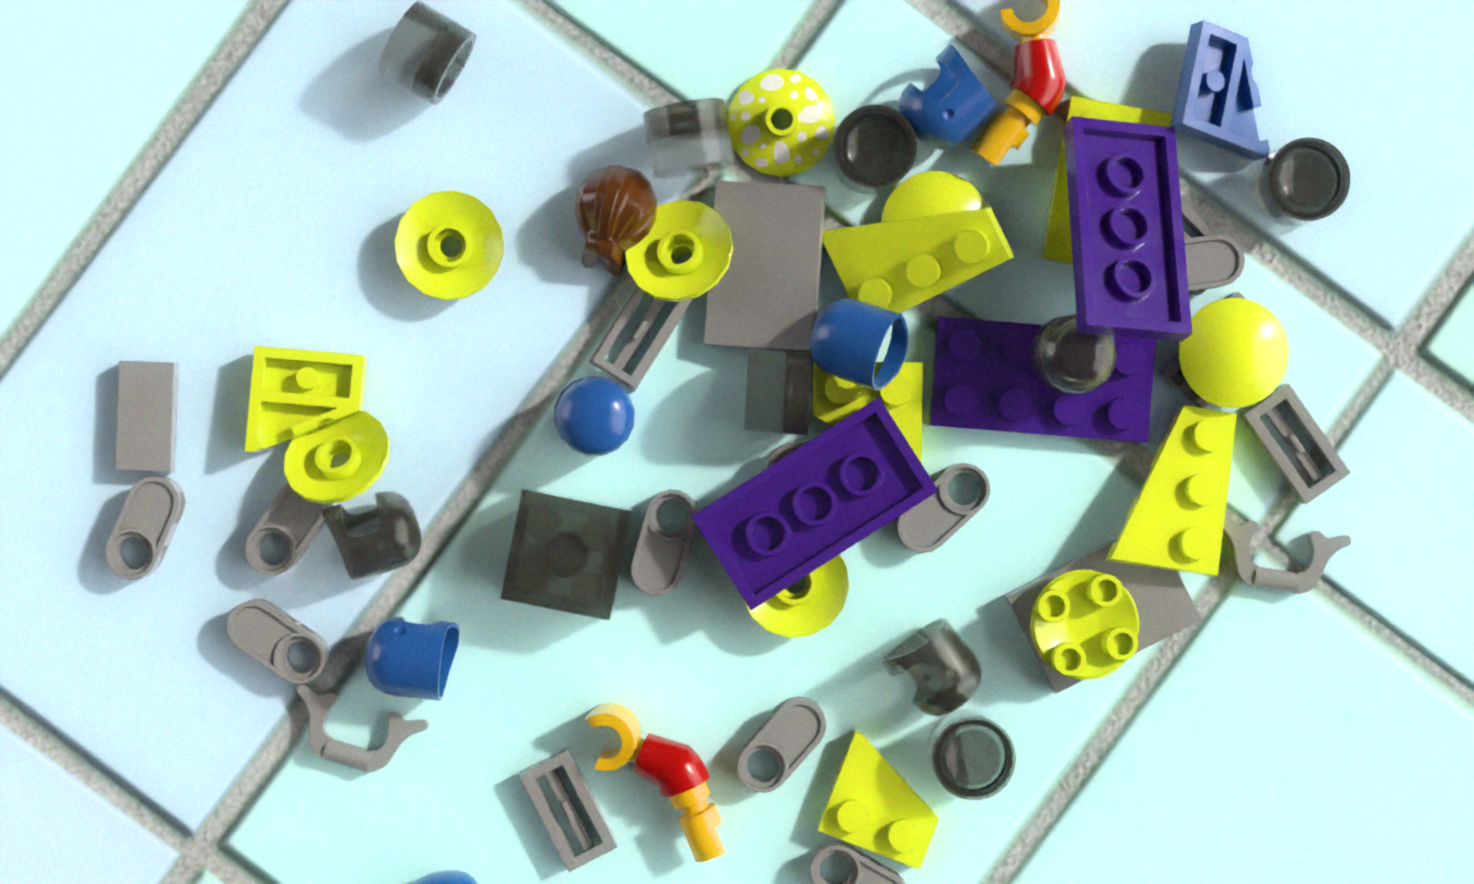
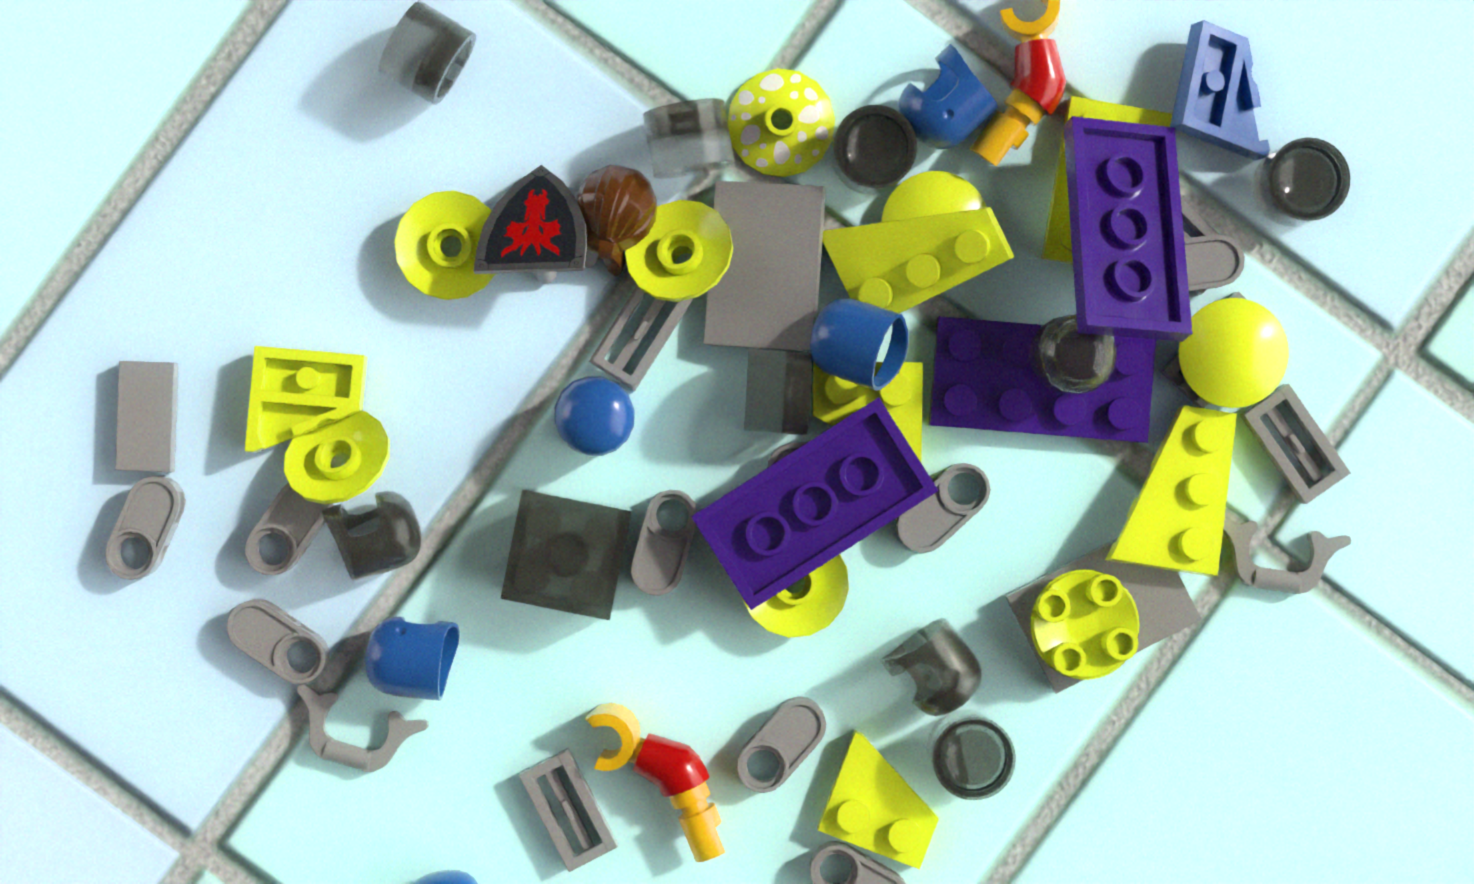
(534, 230): none -> shield

